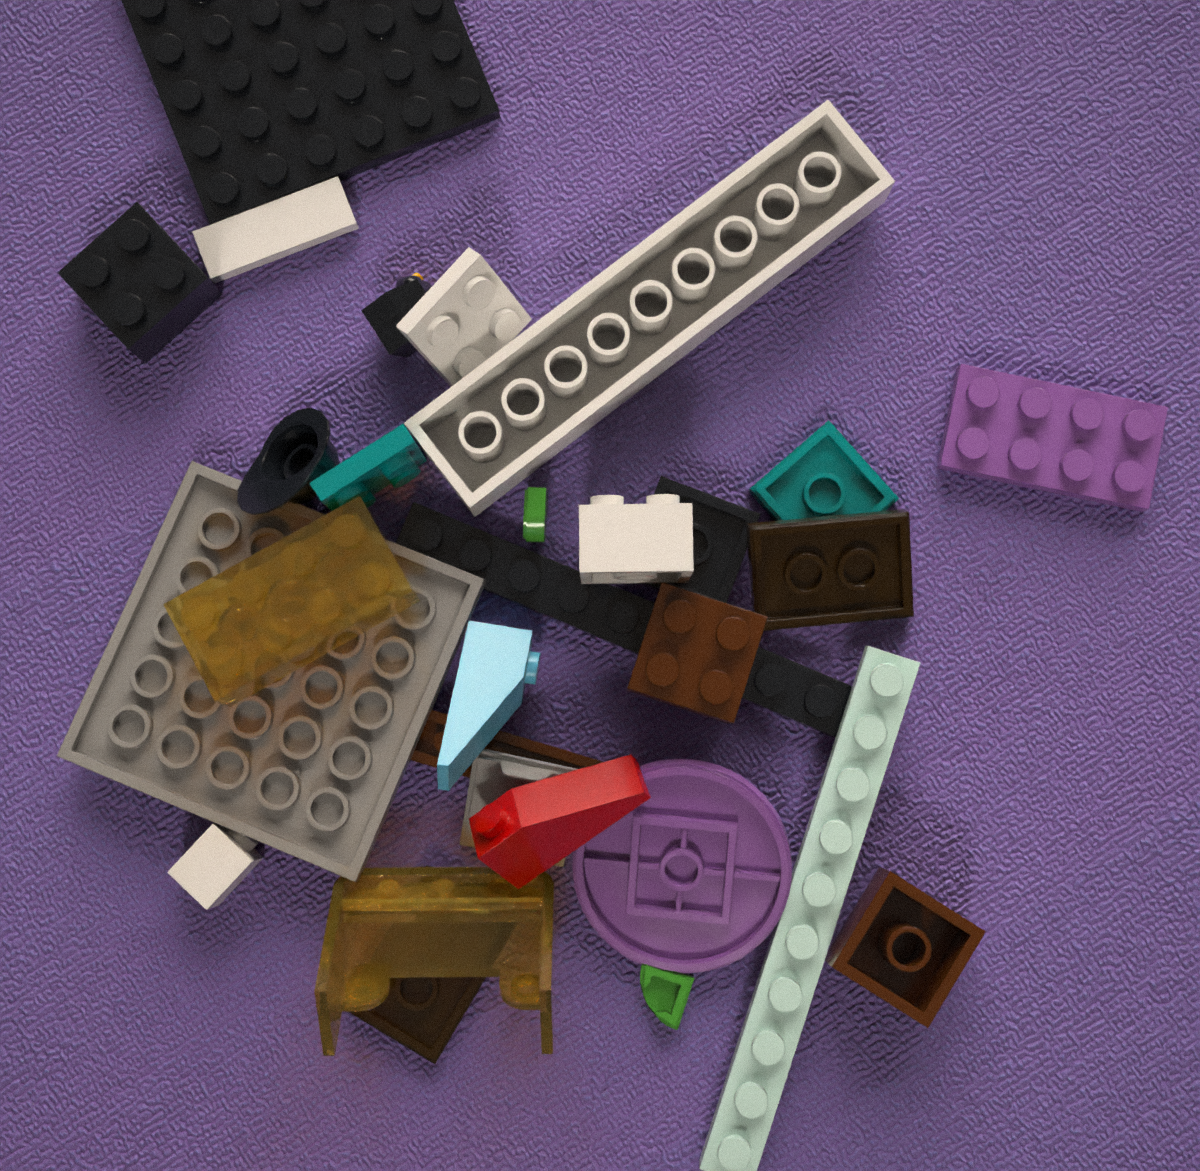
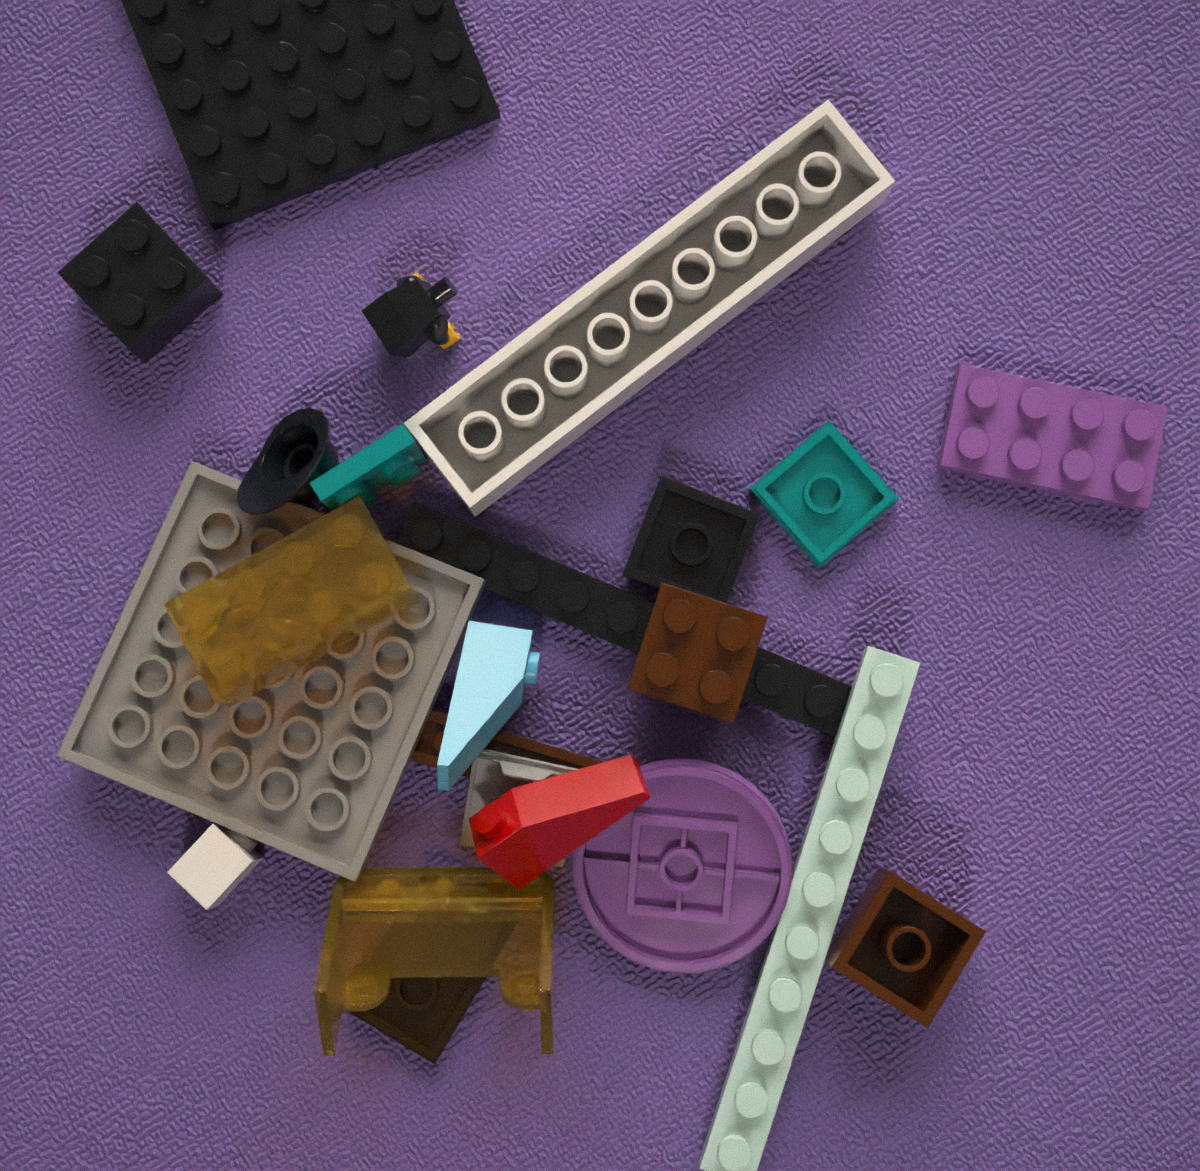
(275, 230): white tile -> none
(463, 318): white plate -> none
(535, 514): bright green tile -> none
(635, 540): white brick -> none
(665, 993): bright green tile -> none
(831, 569): dark brown tile -> none

